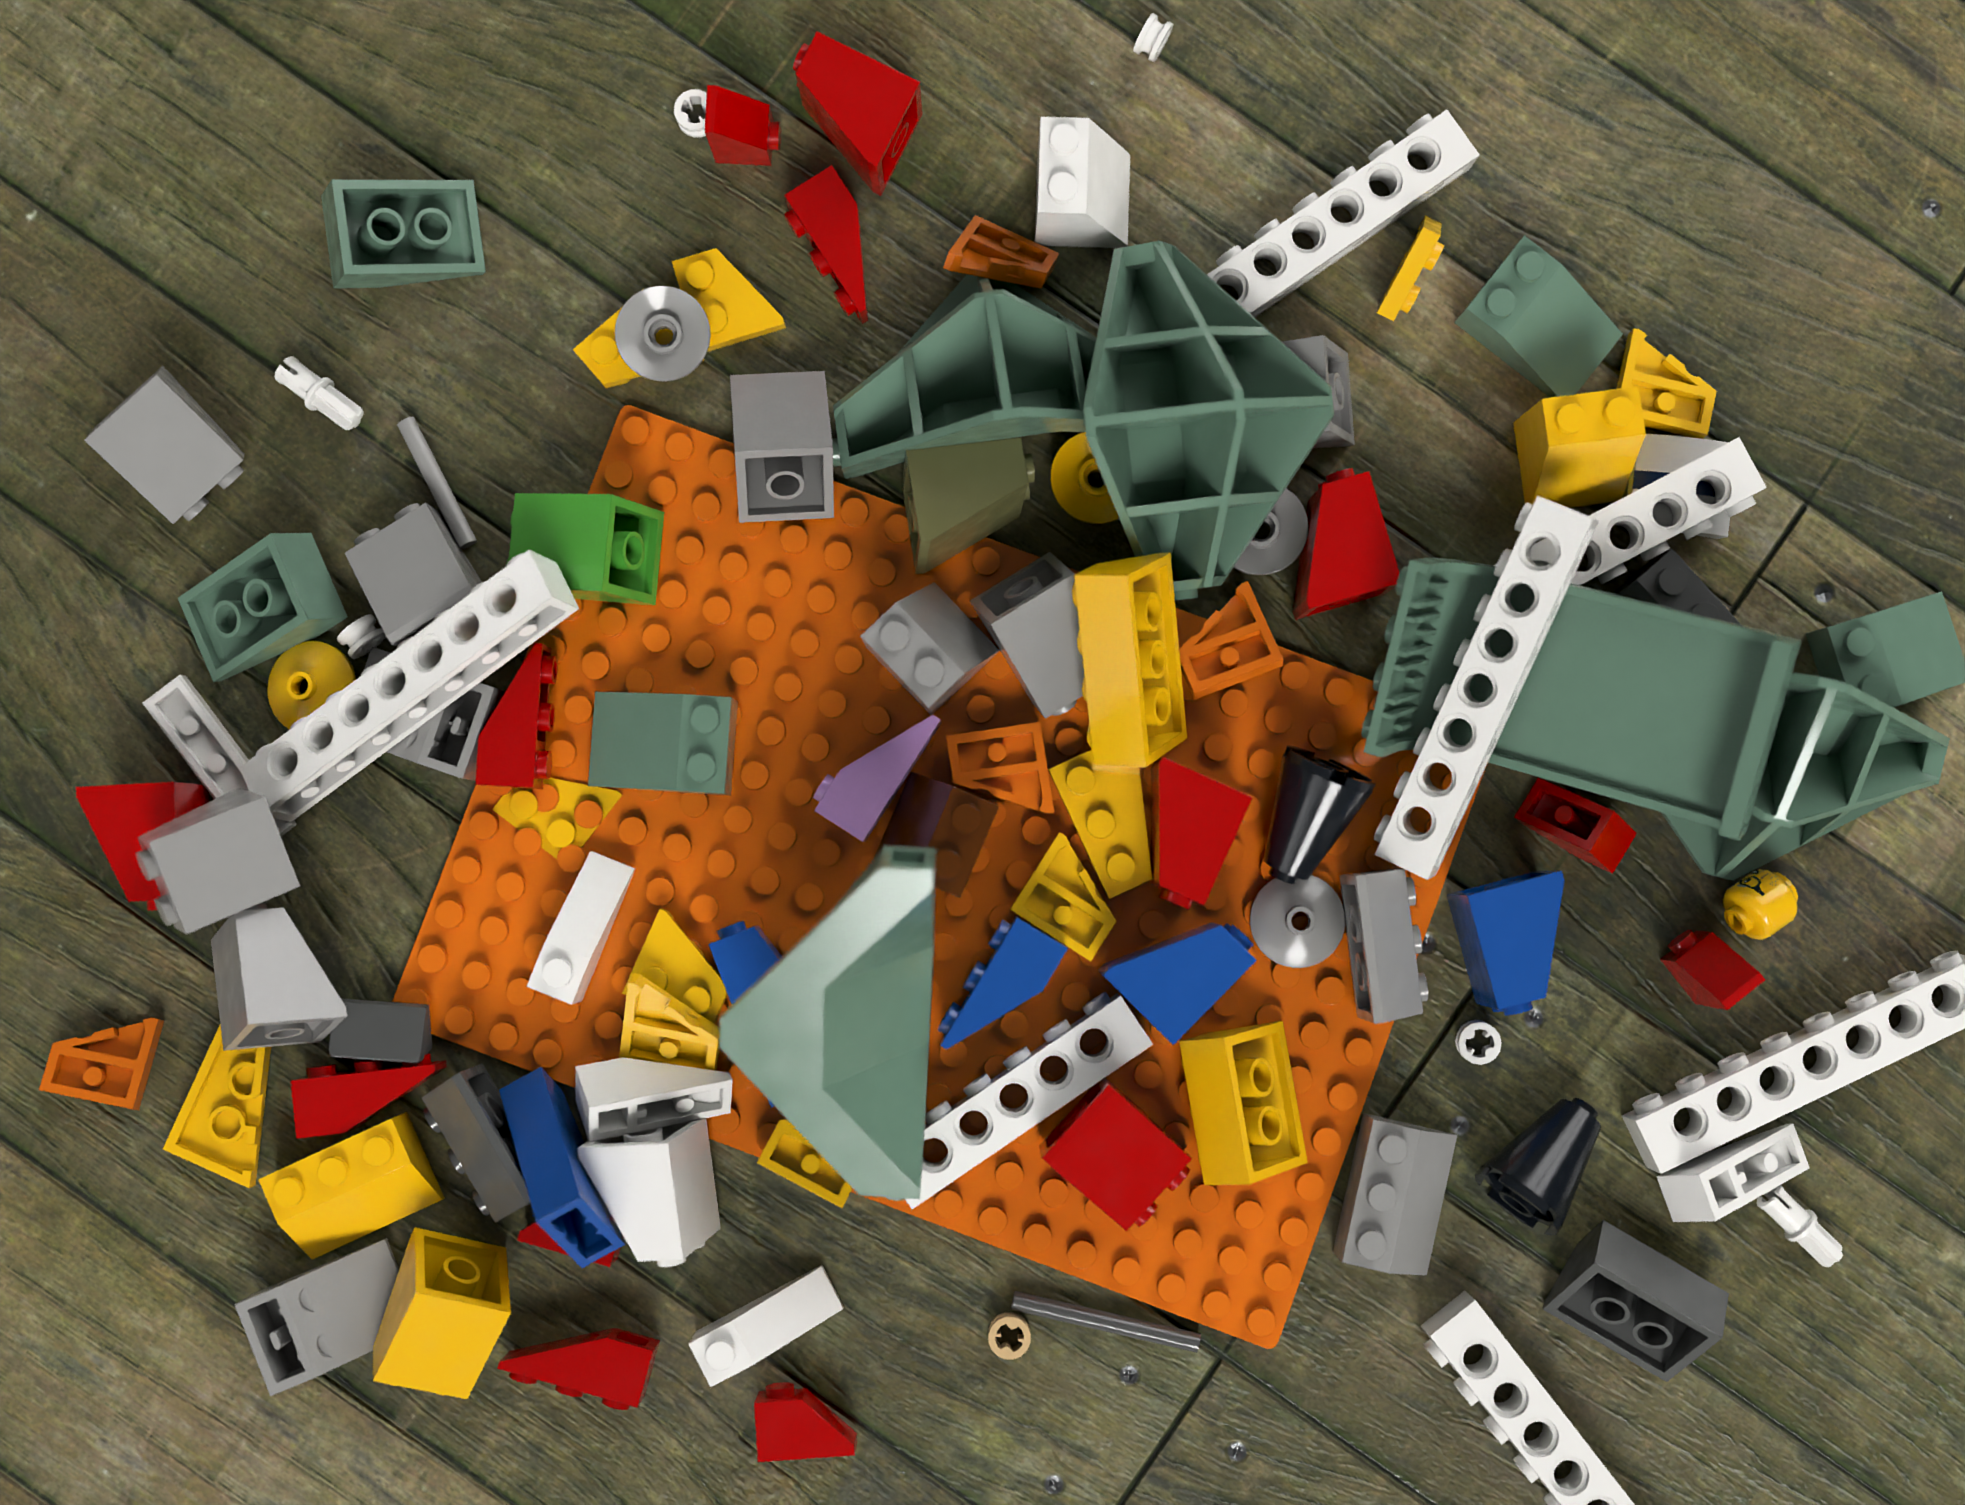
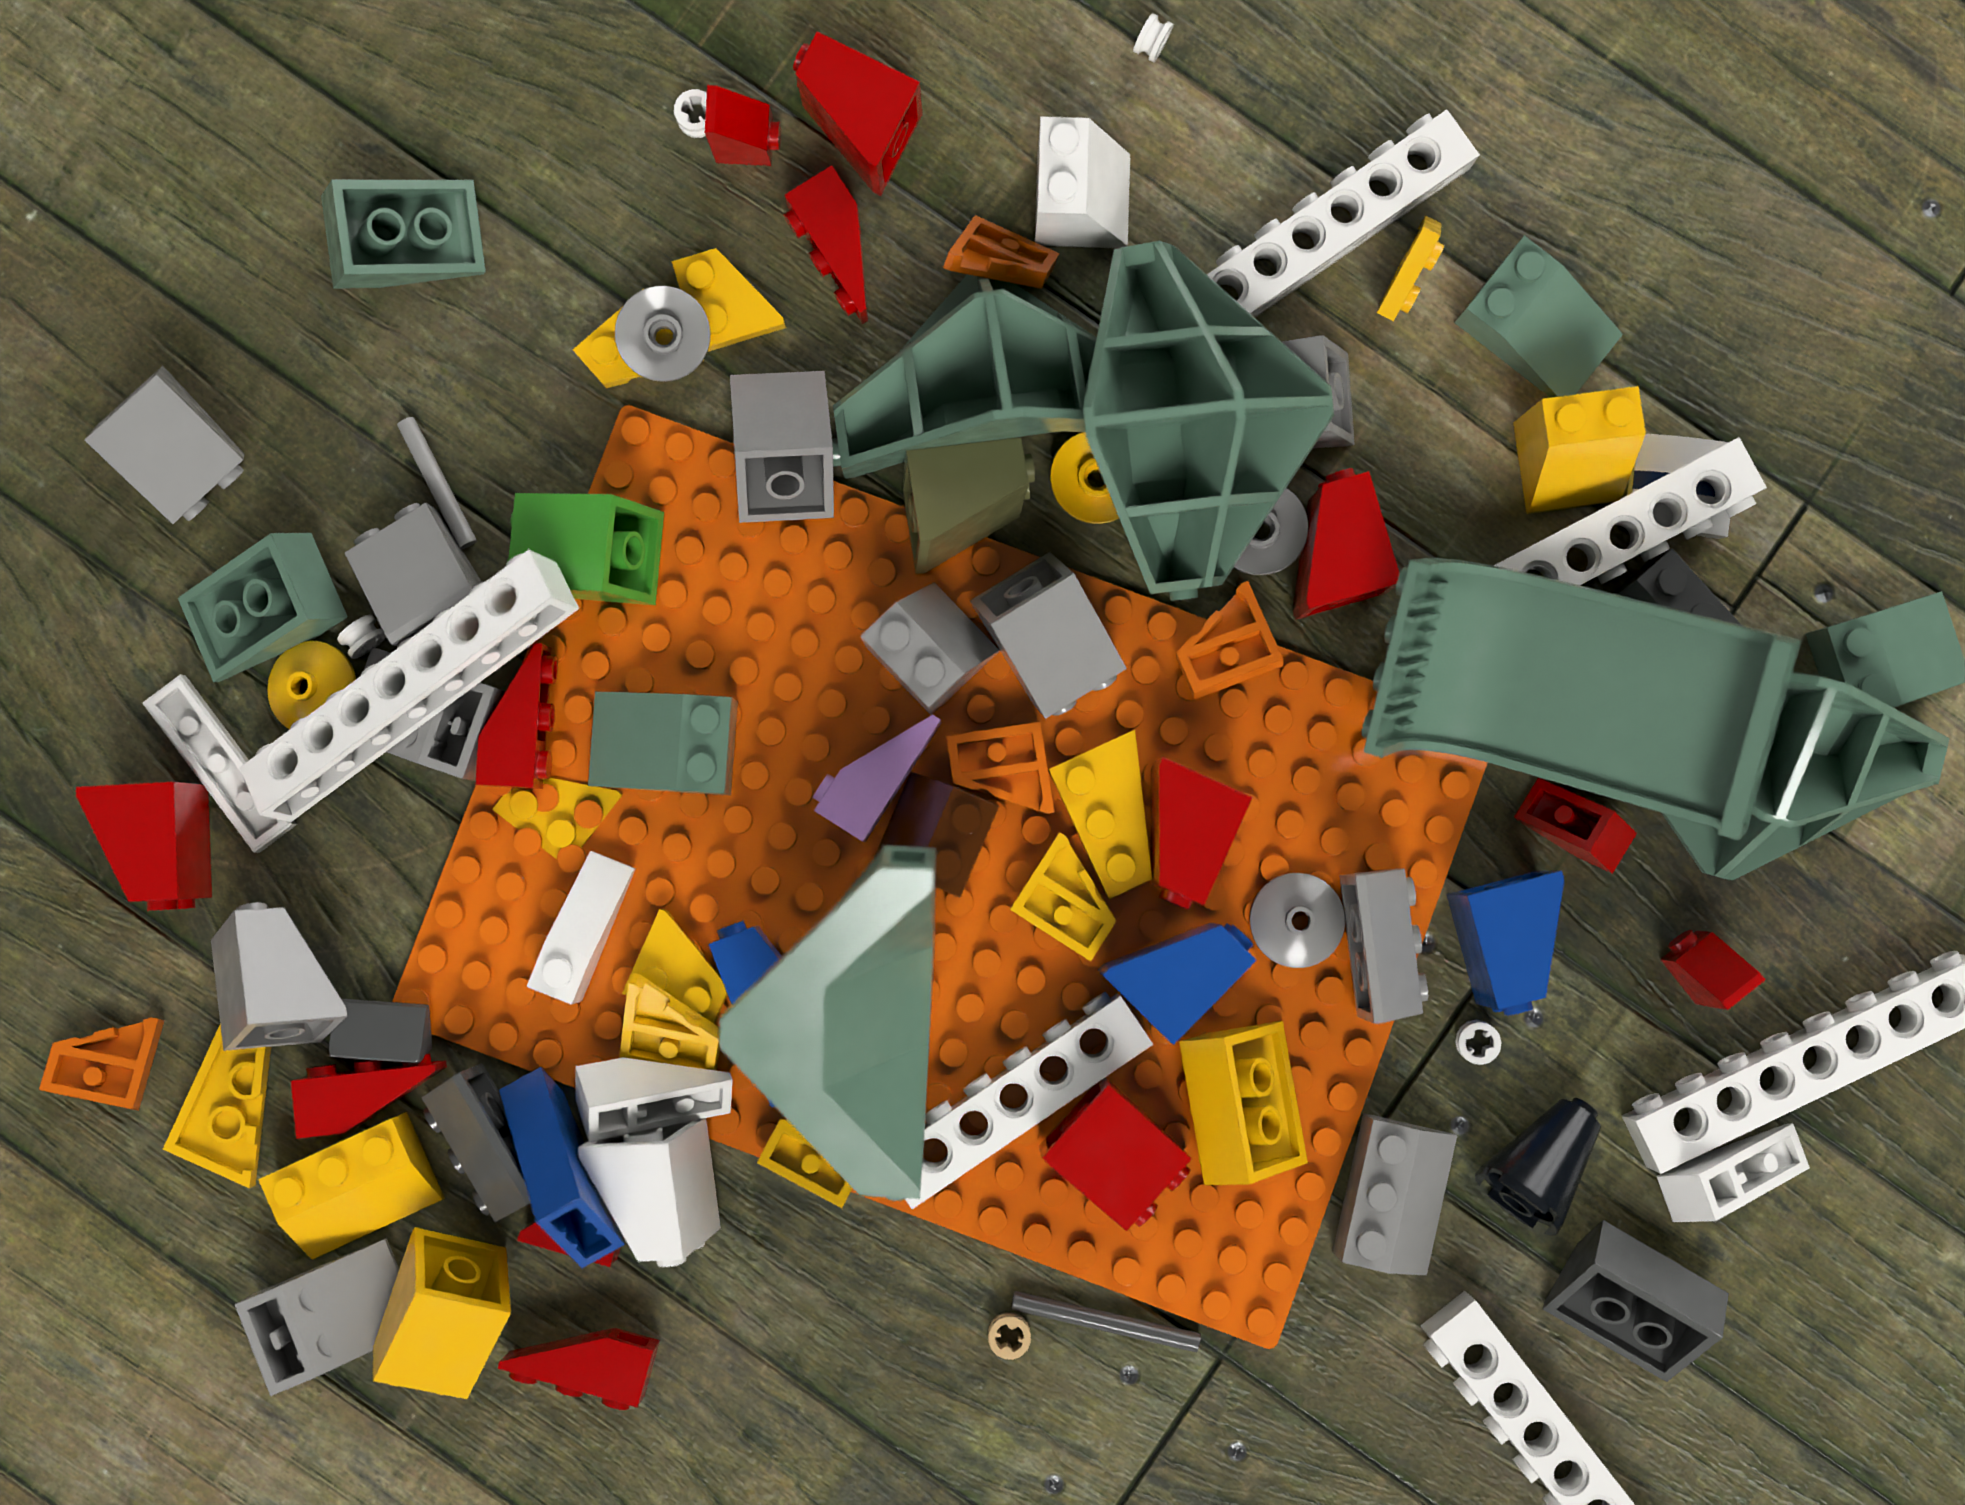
(216, 861): light grey slope -> none
(319, 394): white axle -> none
(764, 1325): white slope -> none
(798, 1426): red slope -> none
(1014, 973): blue slope -> none
(1130, 659): yellow slope -> none
(1310, 811): black cone -> none
(1397, 838): white brick -> none
(1668, 393): yellow wing -> none
(1760, 904): yellow head -> none
(1801, 1226): white axle -> none

